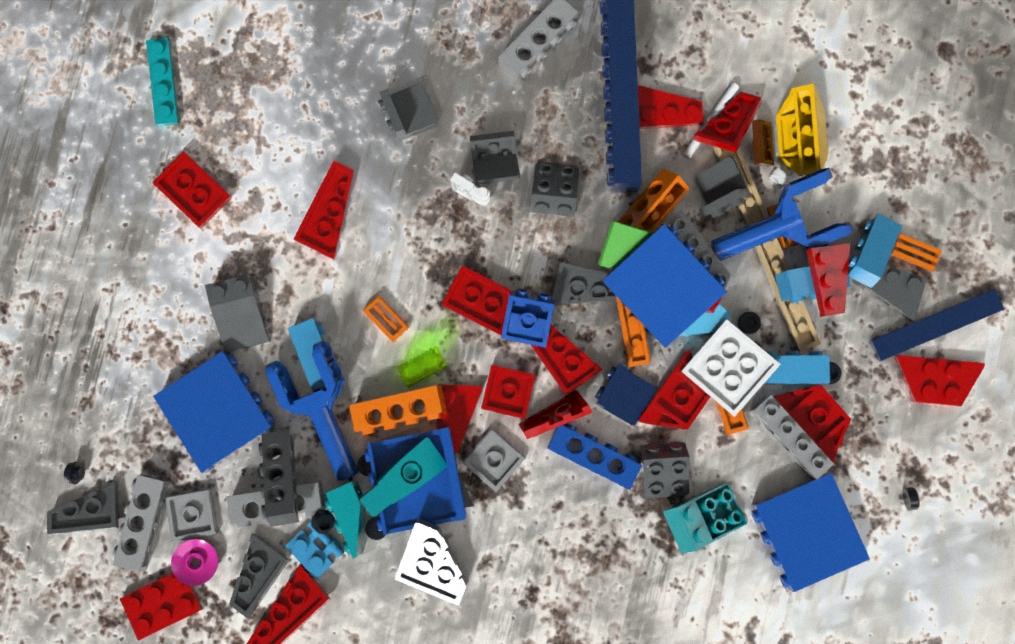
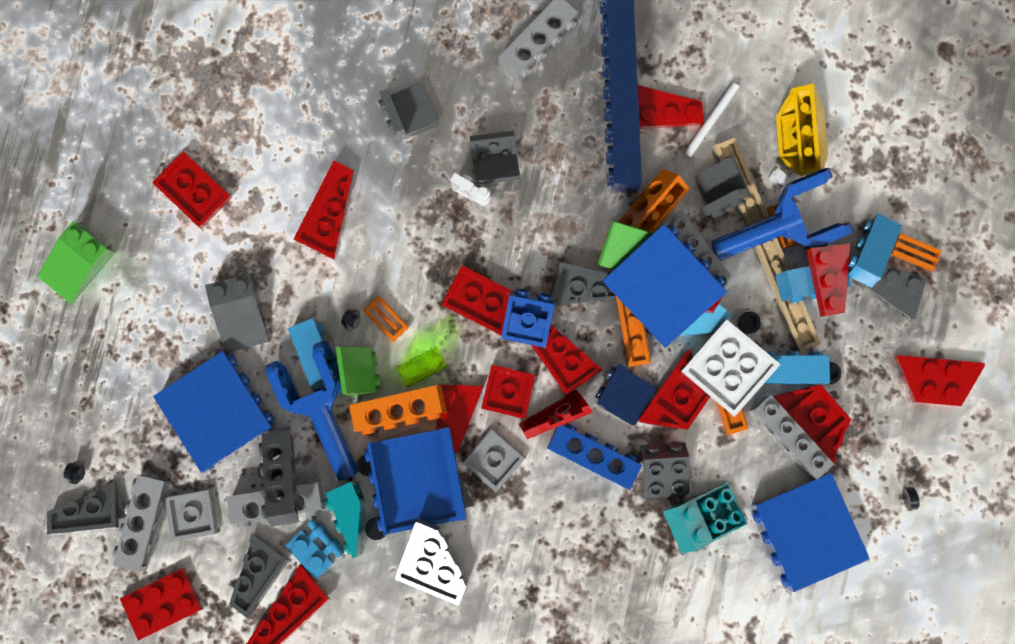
(74, 262): none -> bright green slope
(162, 82): teal plate -> none
(182, 562): dark pink dish -> none
(322, 521): black tile -> none
(351, 319): none -> black plate
(357, 371): none -> bright green slope
(404, 476): teal piece -> none
(554, 189): dark grey bracket -> none
(731, 124): red wing -> none
(763, 143): reddish brown plate -> none
(937, 325): dark blue tile -> none

